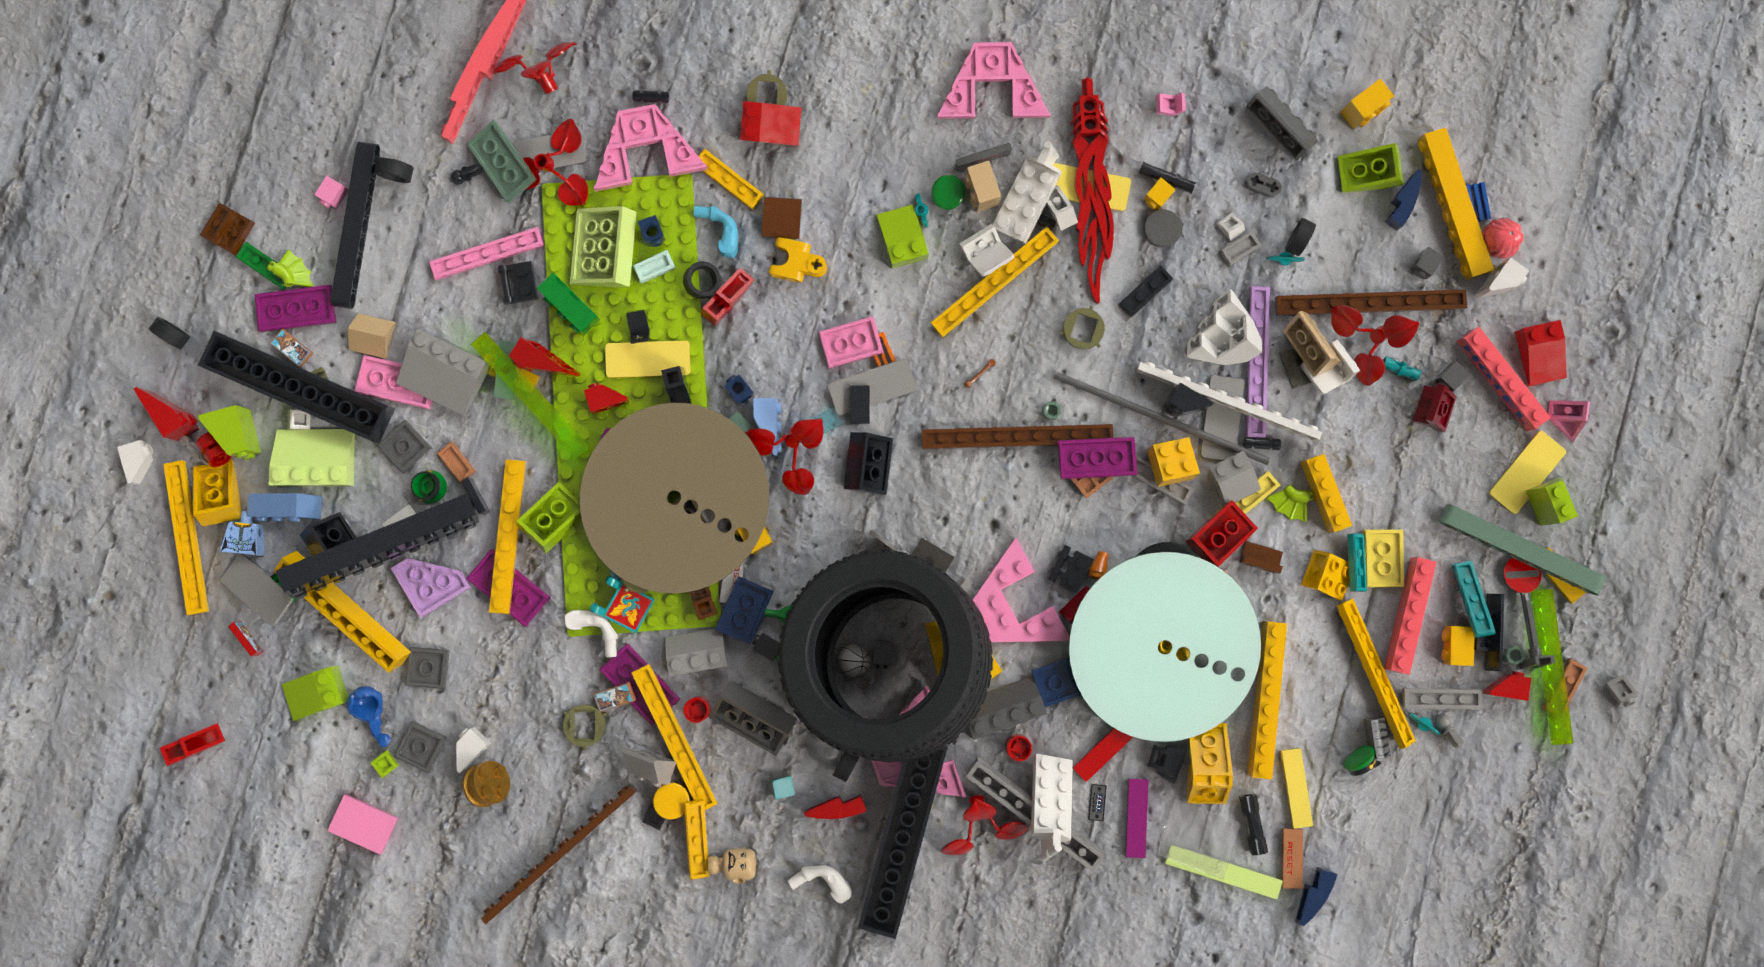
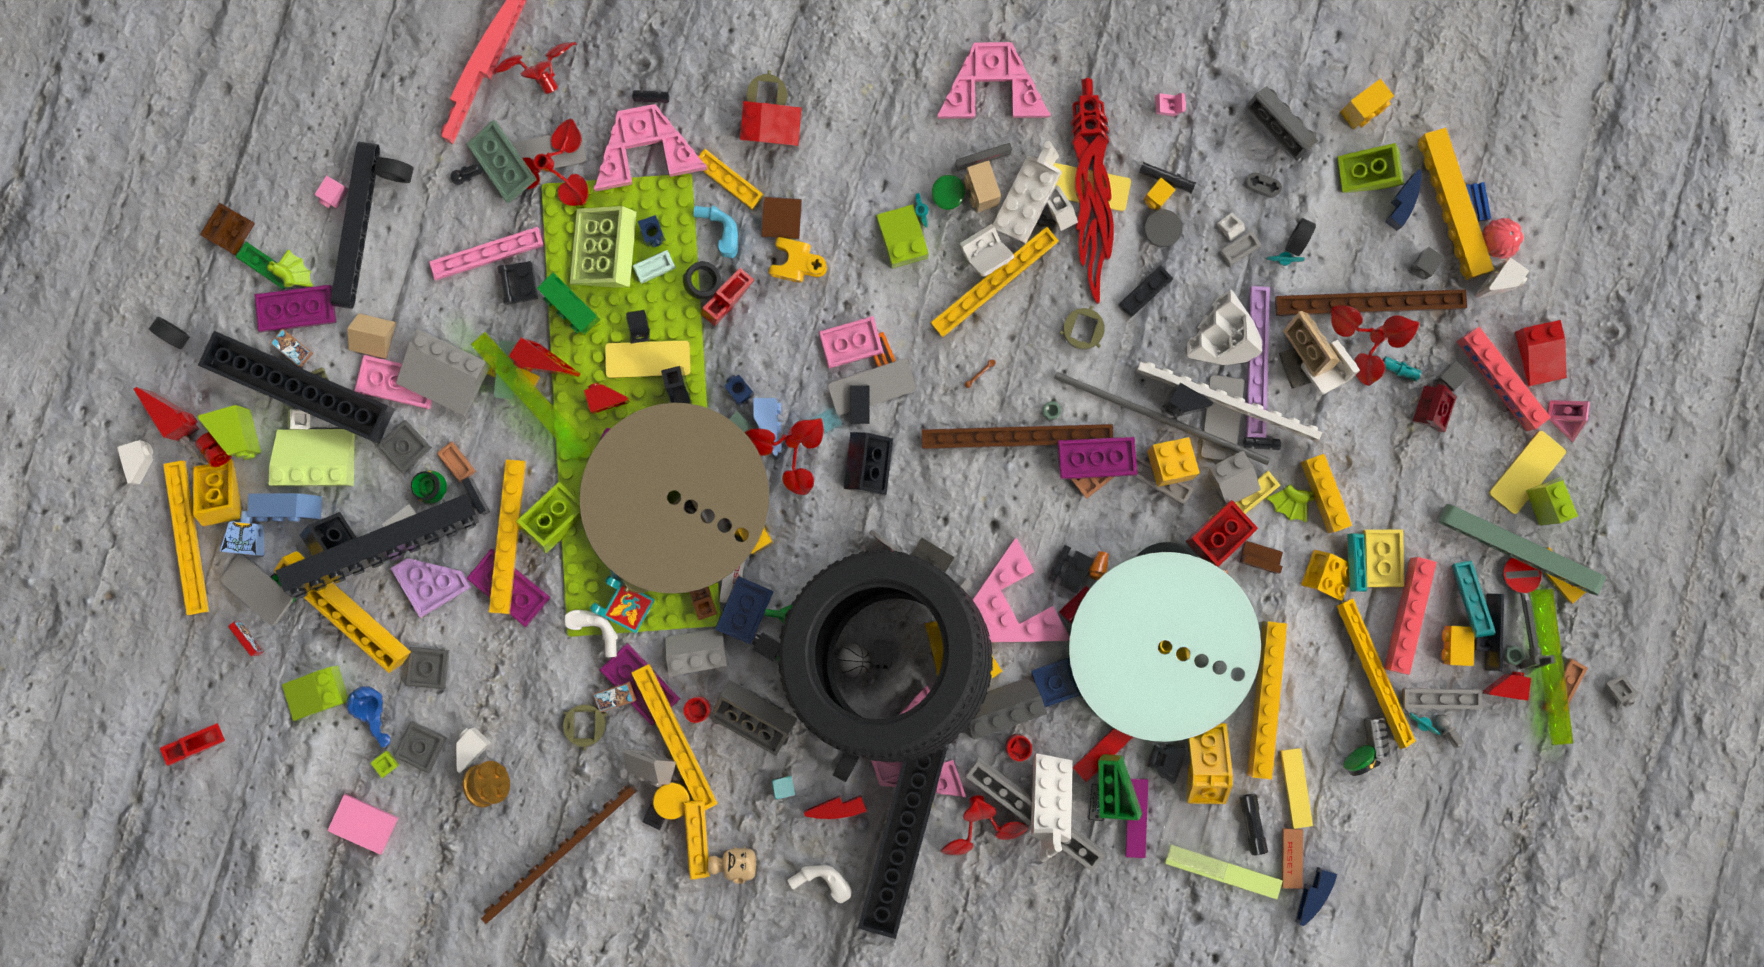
(1116, 790): none -> green wedge

